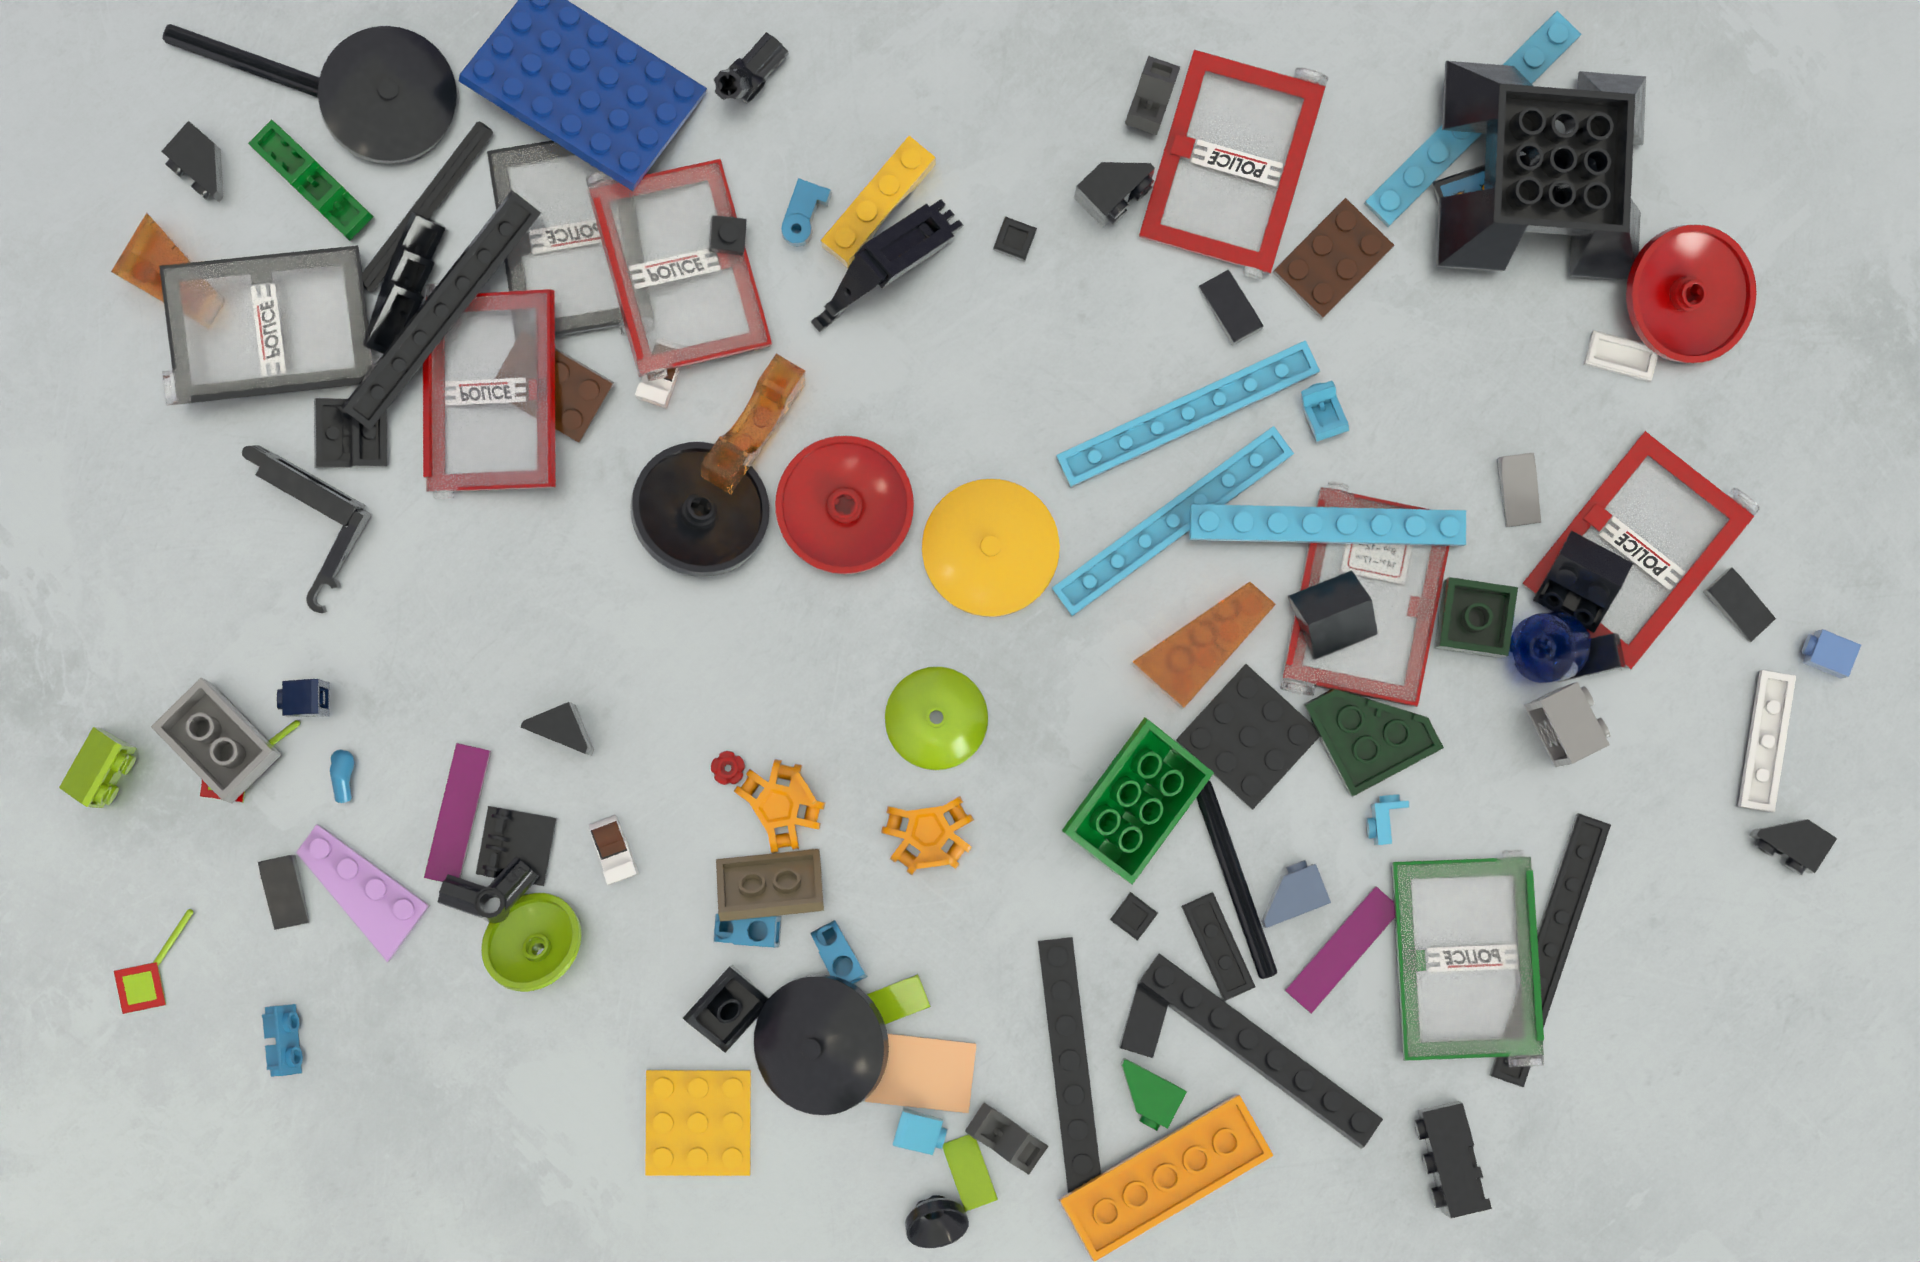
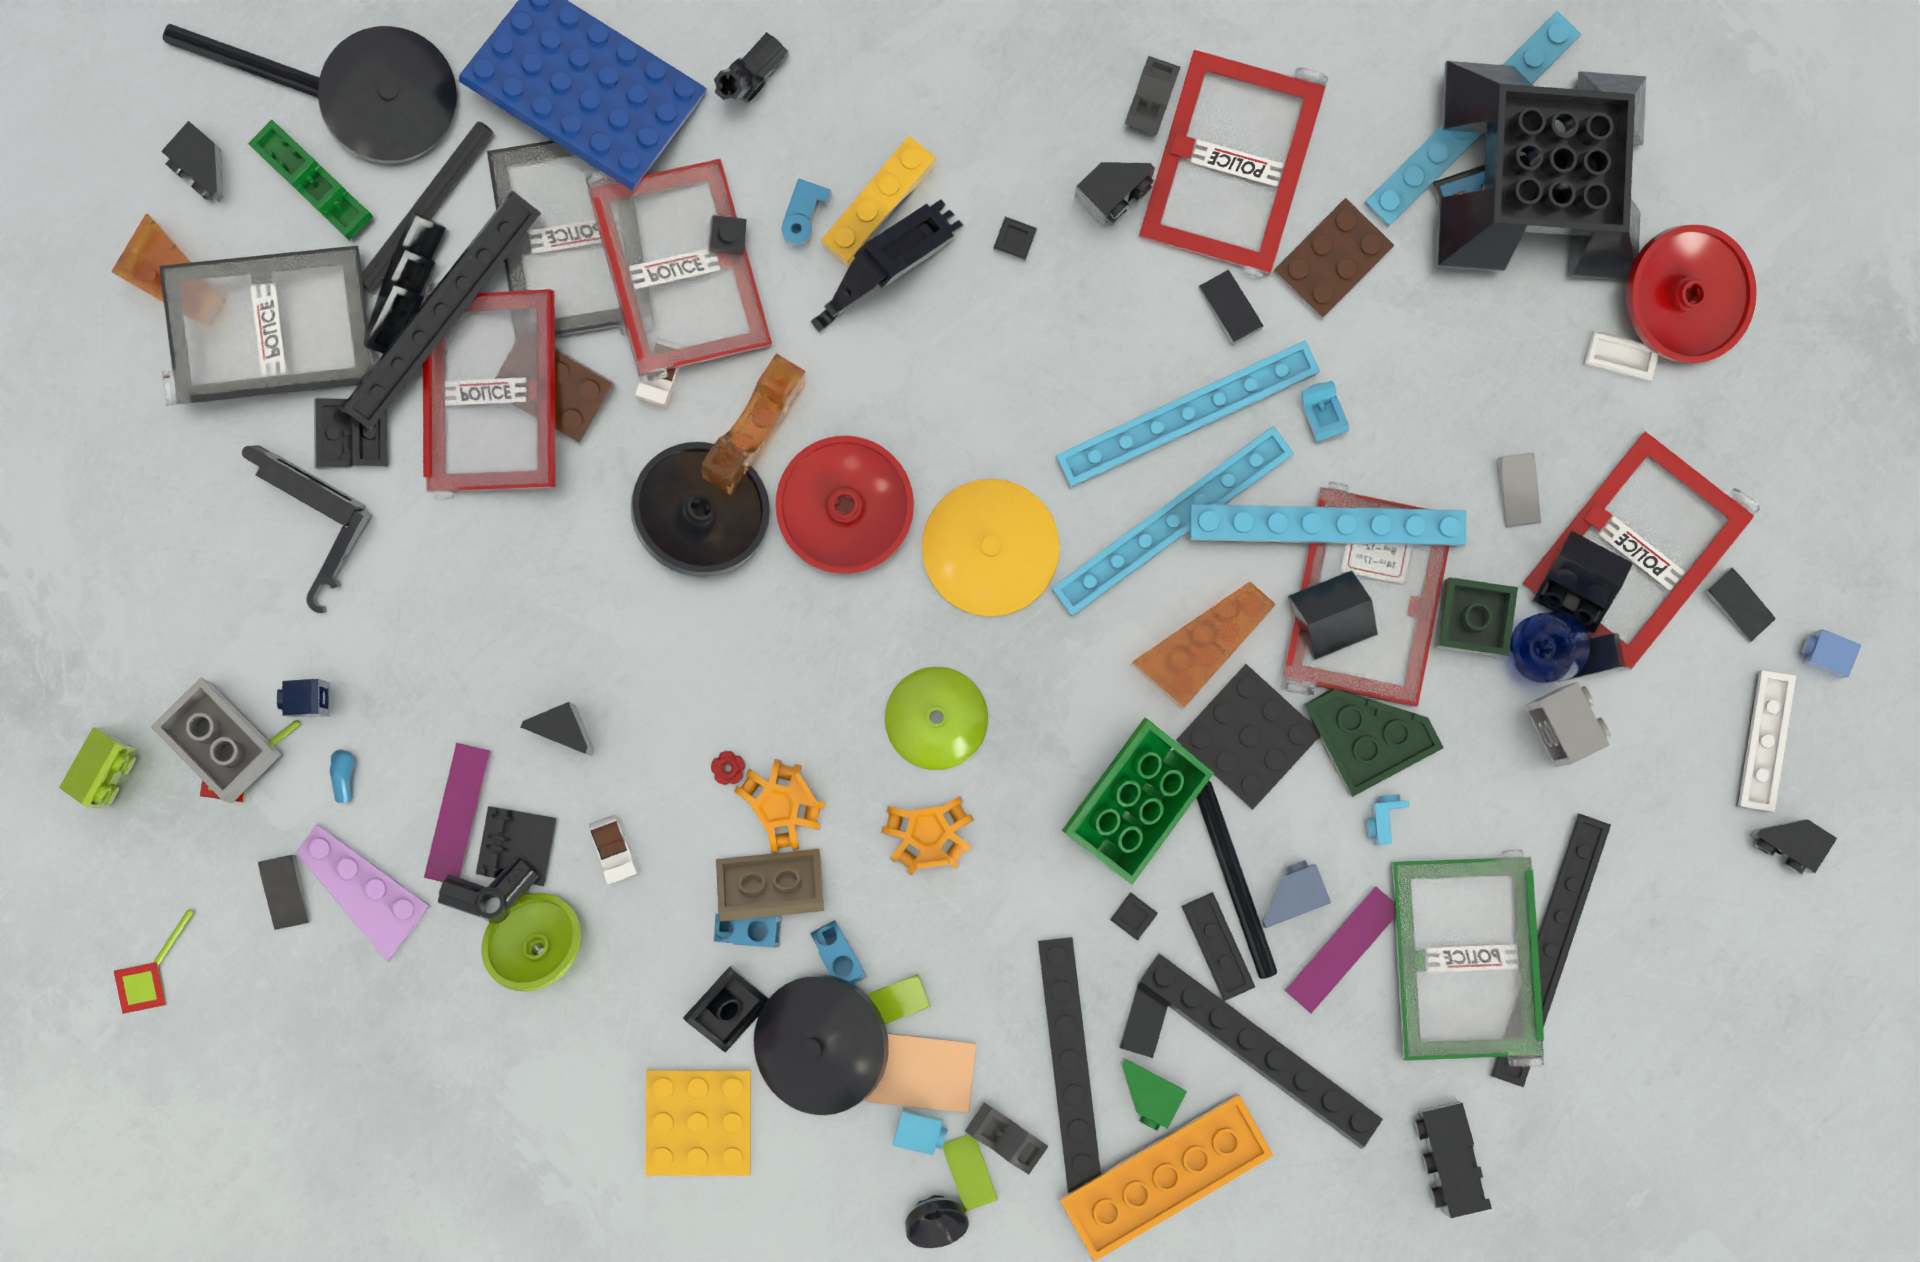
(283, 1025): dark azure hinge -> none

